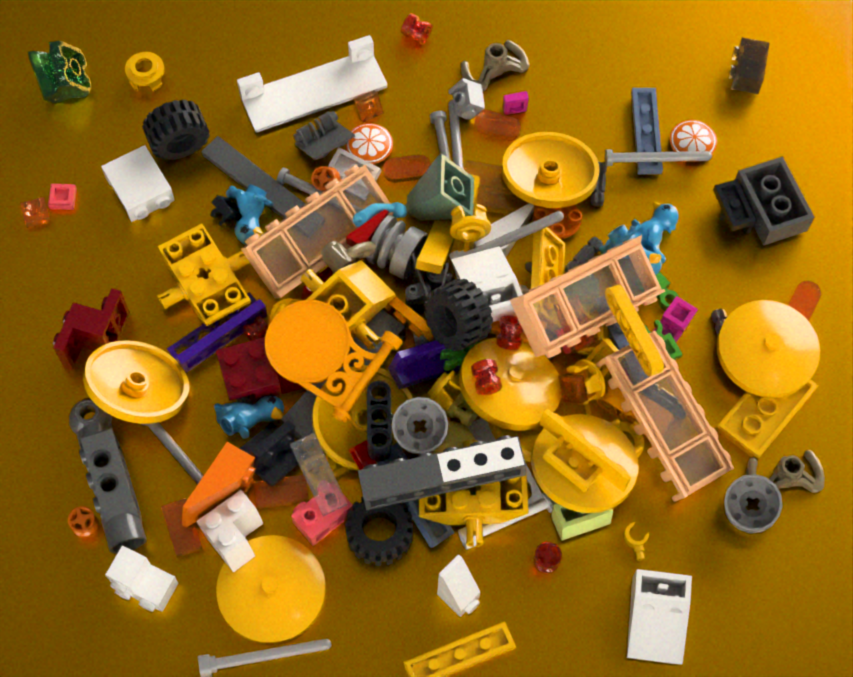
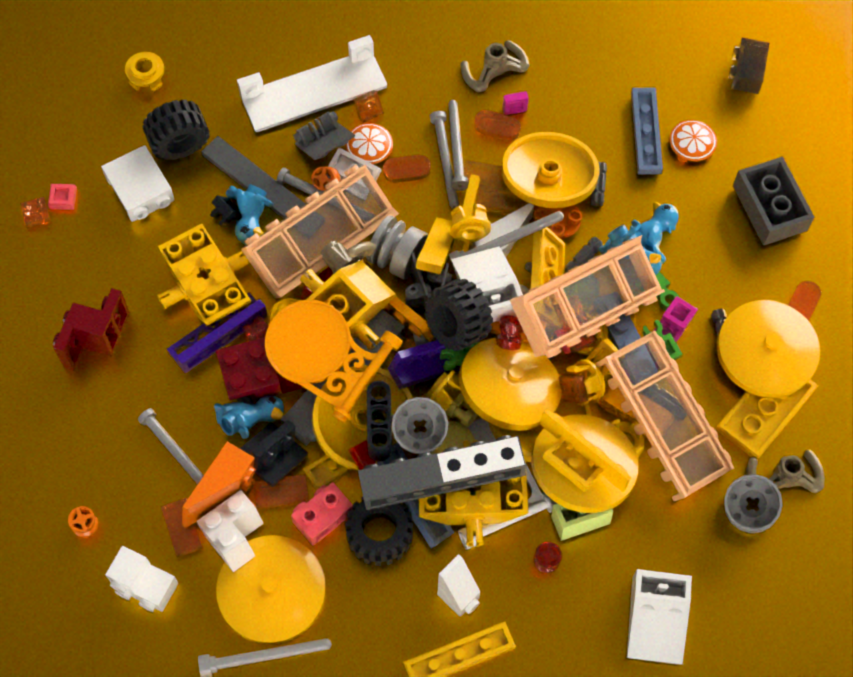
(60, 72): clear green piece -> none
(108, 477): dark grey brick -> none
(135, 382): yellow dish -> none
(318, 474): clear slope -> none
(366, 214): medium azure piece -> none
(366, 231): red piece -> none
(417, 29): clear red wheel -> none
(441, 191): sand green slope -> none
(467, 98): light grey brick -> none
(486, 377): clear red wheel -> none
(611, 157): light grey bar -> none
(634, 330): yellow beam -> none
(638, 546): yellow piece -> none
(734, 206): black panel -> none

